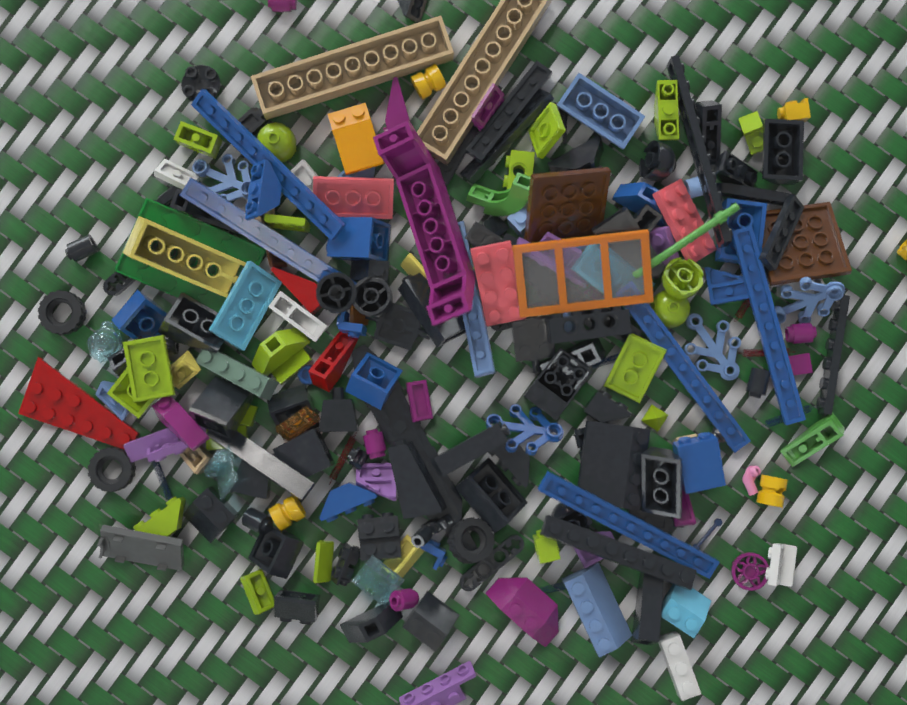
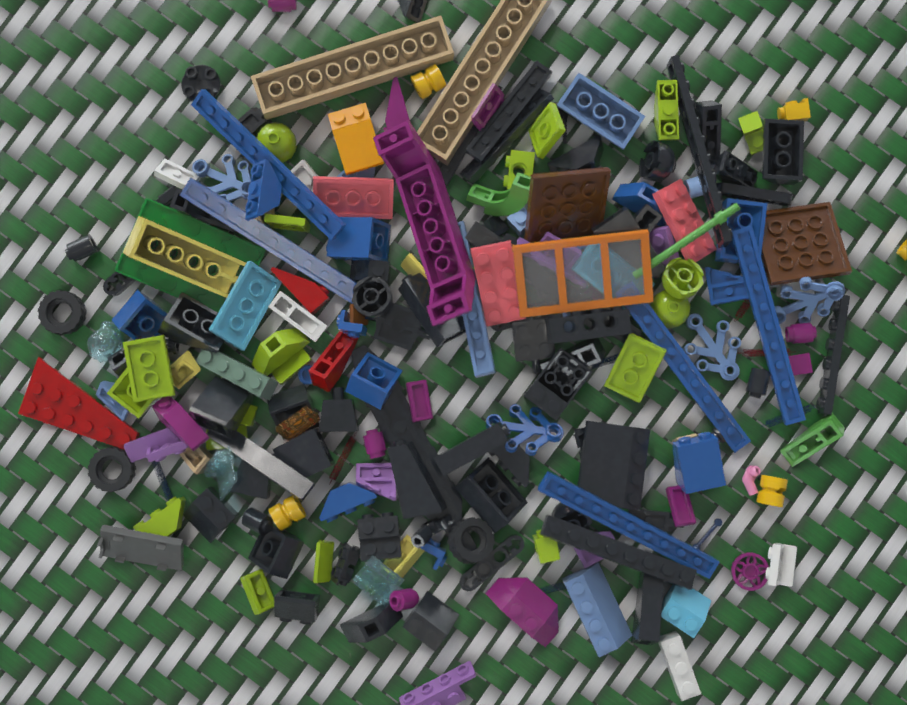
(198, 139): lime brick -> none
(275, 261): copper slope -> none
(336, 292): black cylinder -> none
(357, 457): black plate -> none
(604, 409): black slope -> none
(654, 417): lime slope -> none
(662, 482): black slope -> none
(781, 232): black plate -> none

